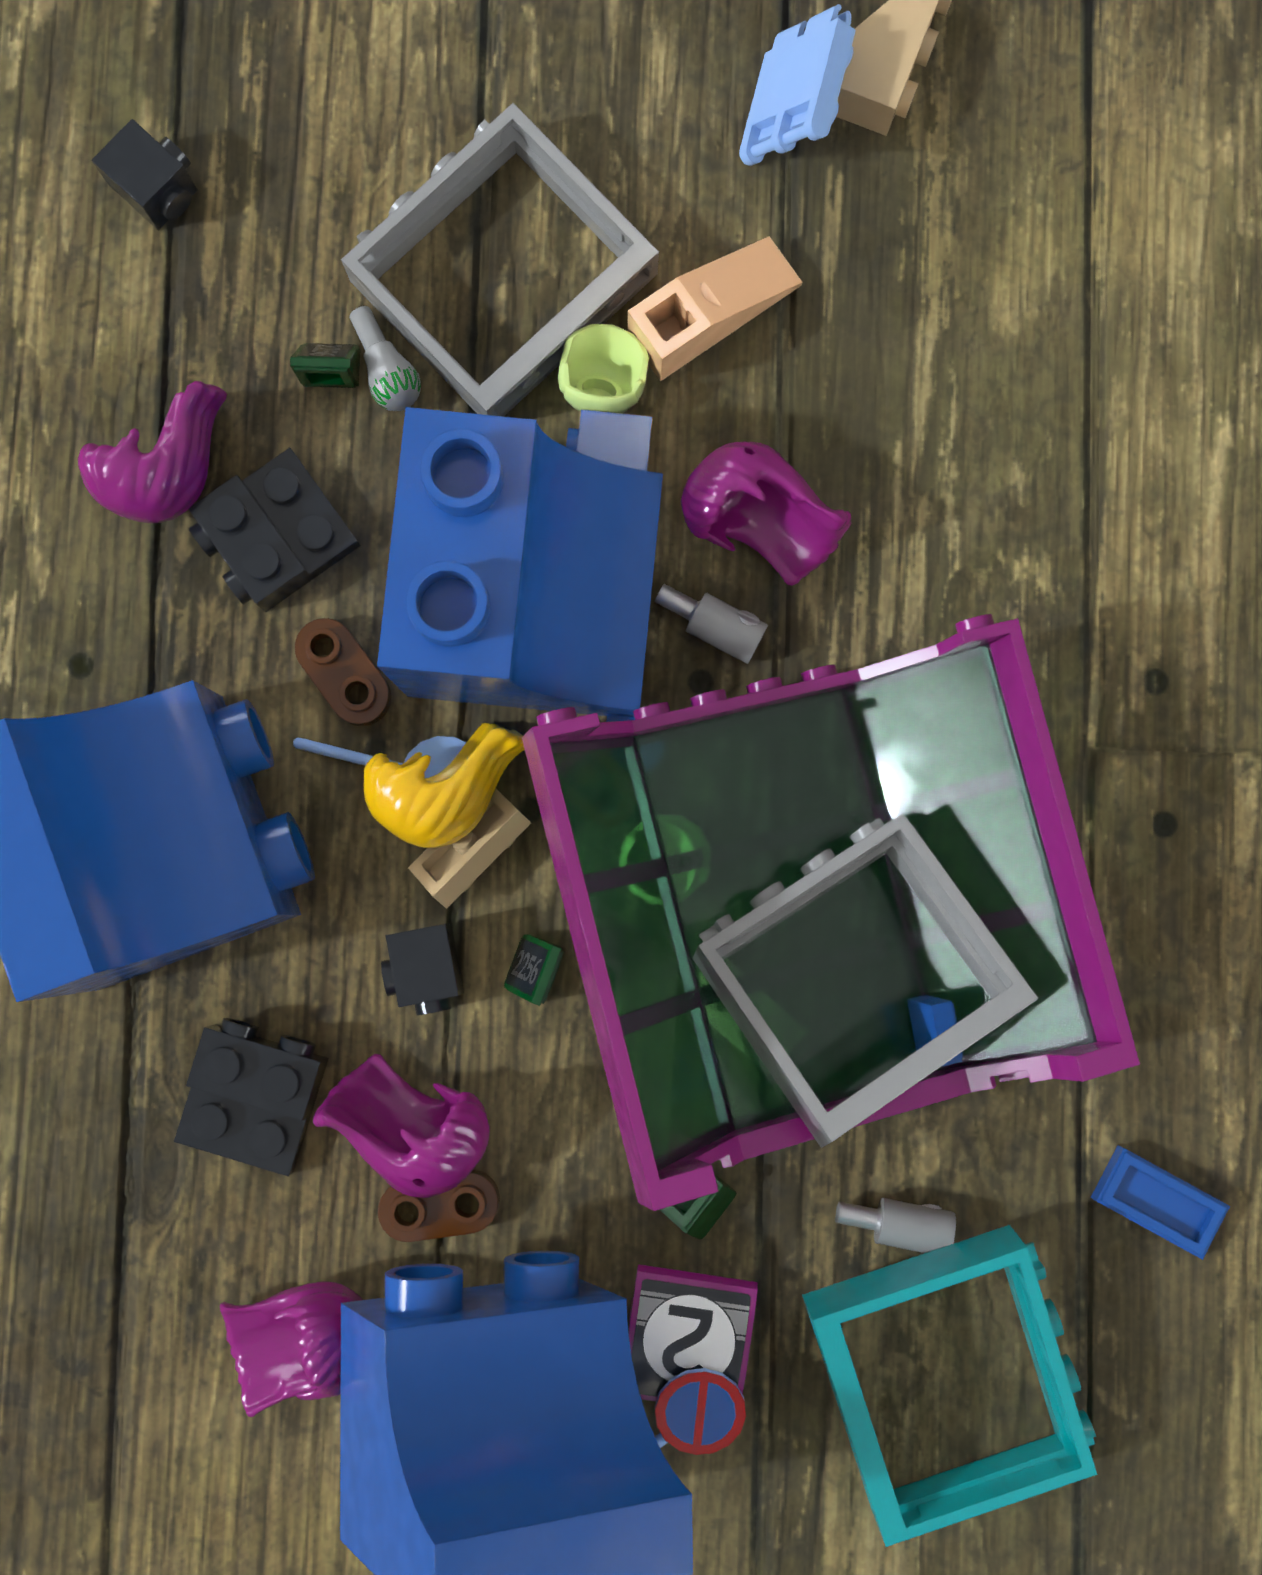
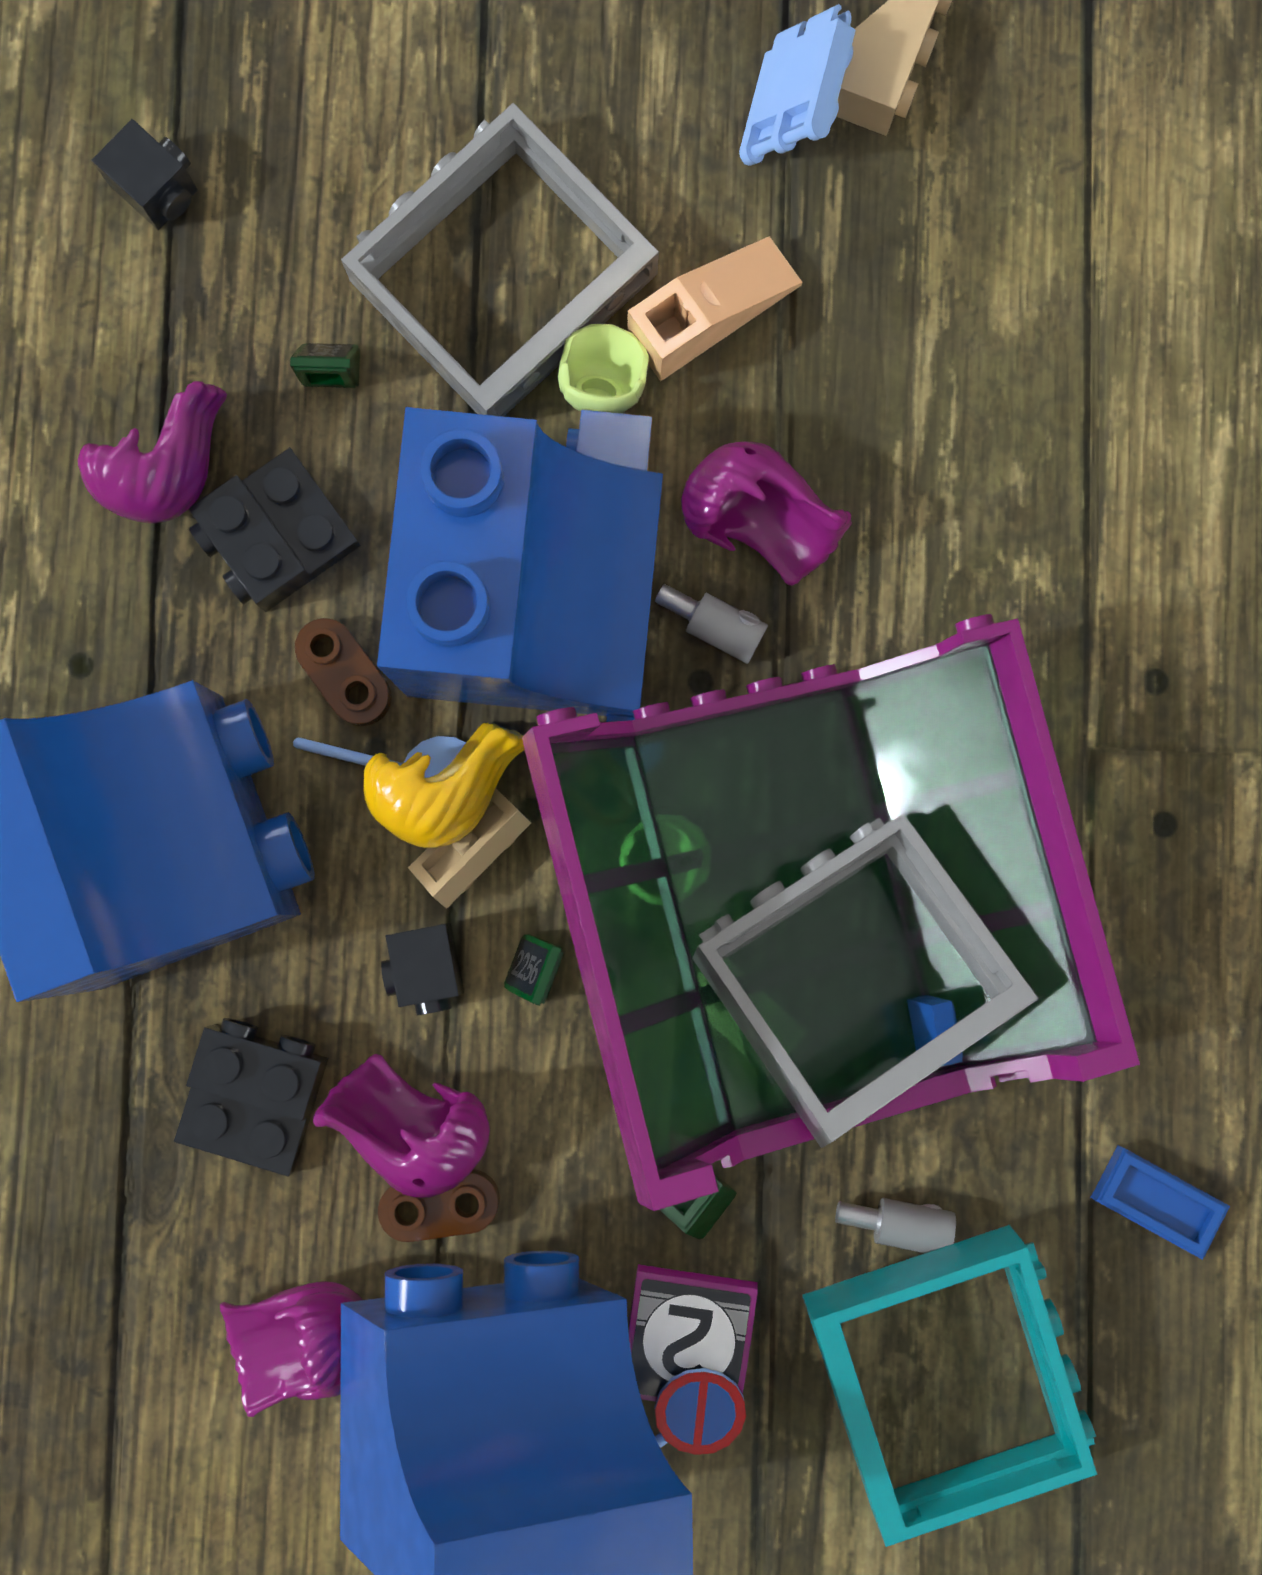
(390, 376): light grey piece -> none

